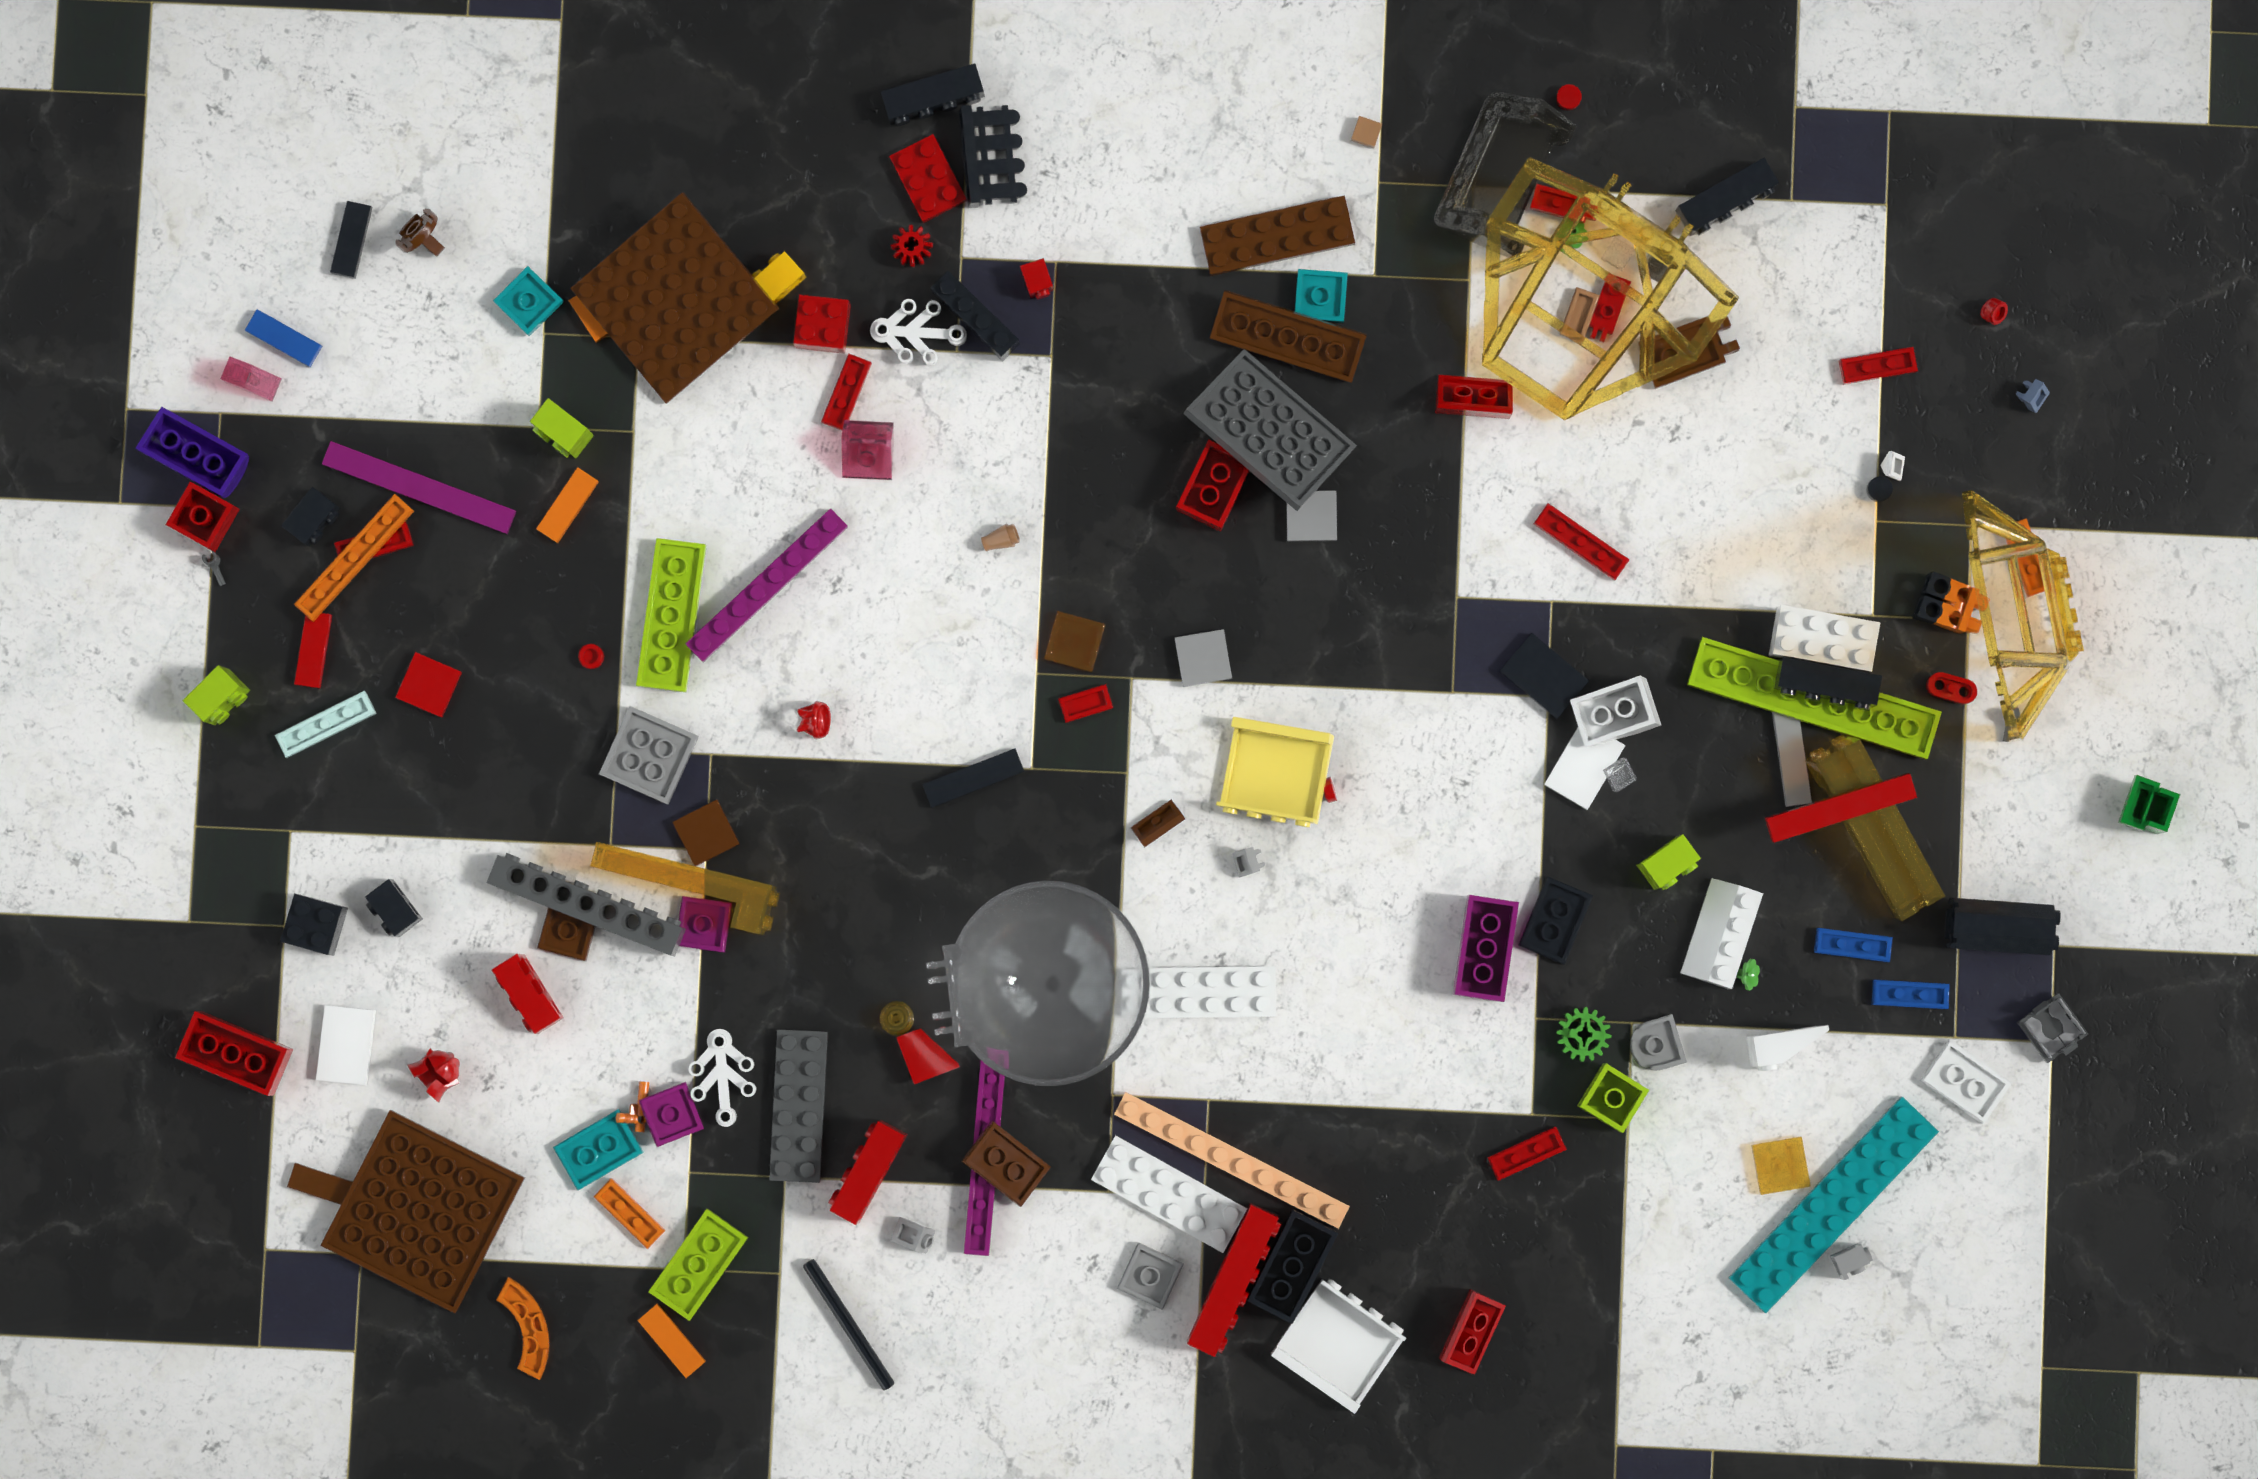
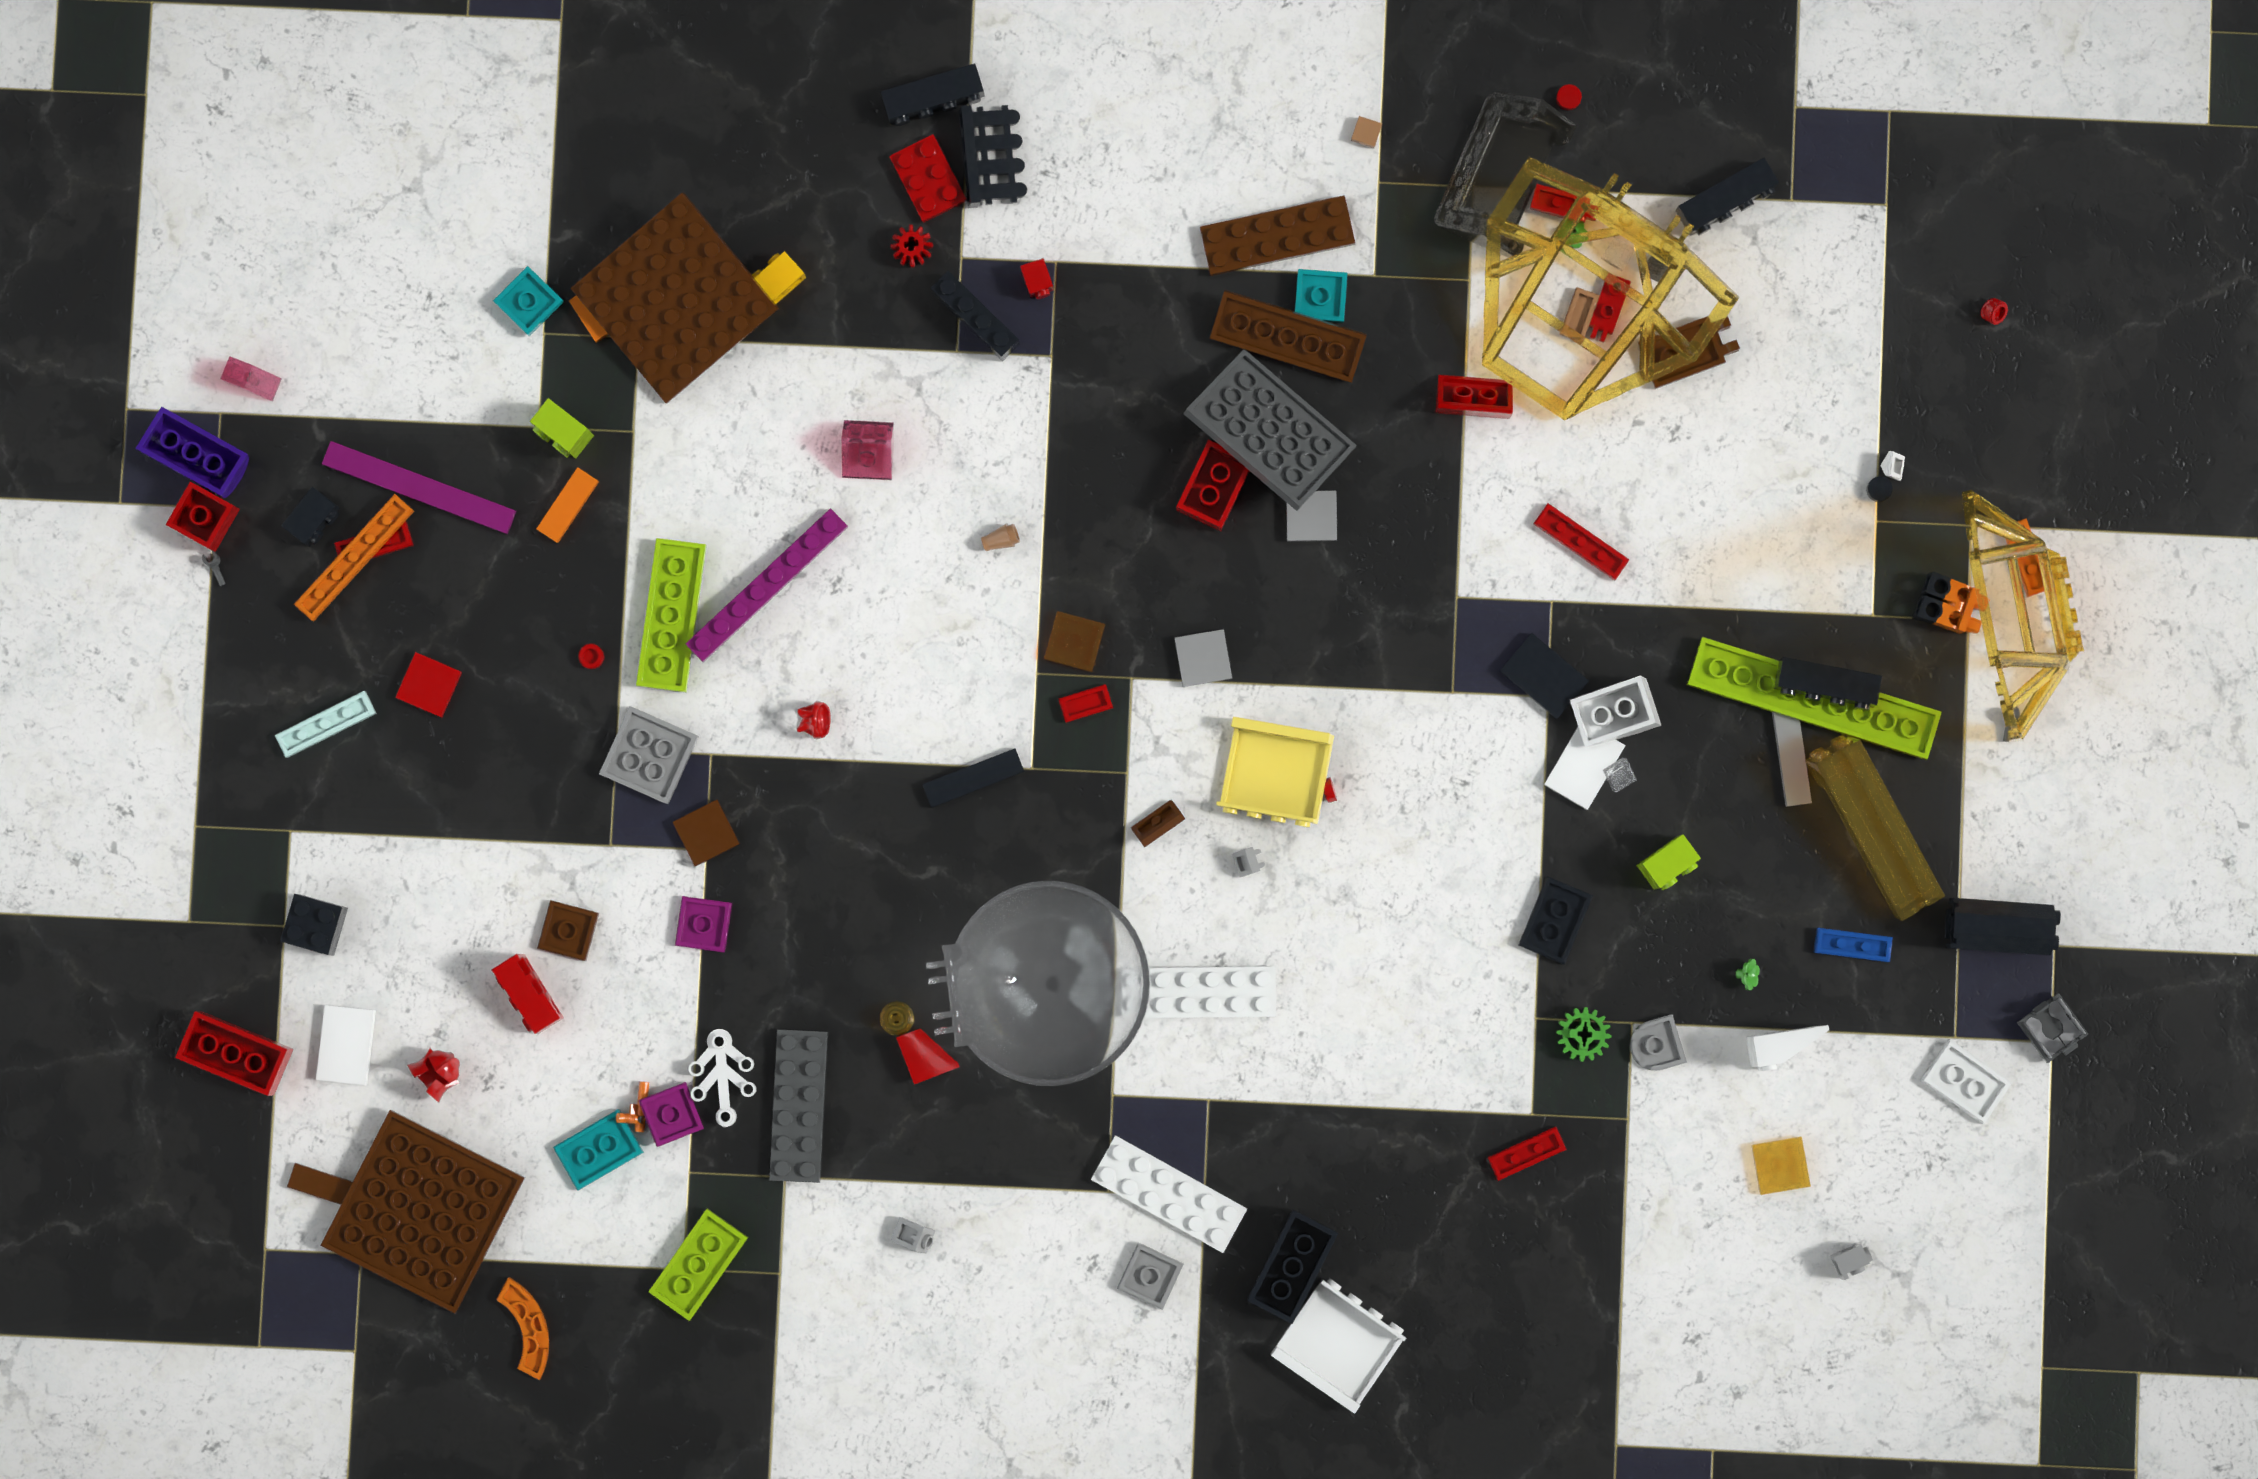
(217, 696): lime brick -> none
(283, 338): blue tile -> none
(313, 651): red tile -> none
(351, 239): black tile -> none
(393, 908): black brick -> none
(418, 232): reddish brown tile -> none
(502, 877): dark grey brick -> none
(629, 1213): orange tile -> none
(671, 1340): orange tile -> none
(751, 897): clear yellow brick -> none
(822, 324): red brick -> none
(846, 391): red tile -> none
(848, 1324): black axle -> none
(868, 1171): red brick -> none
(914, 332): white plant -> none
(981, 1192): magenta plate -> none
(1006, 1164): reddish brown tile -> none
(1232, 1160): light nougat plate -> none
(1232, 1280): red brick -> none
(1472, 1332): red slope -> none
(1485, 948): magenta brick -> none
(1613, 1097): lime brick -> none
(1721, 933): white slope -> none
(1824, 638): white brick -> none
(1833, 1204): teal plate -> none
(1841, 807): red tile -> none
(1878, 365): red tile -> none
(1910, 994): blue tile -> none
(1951, 688): red plate -> none
(2035, 395): sand blue tile -> none
(2148, 806): green plate -> none

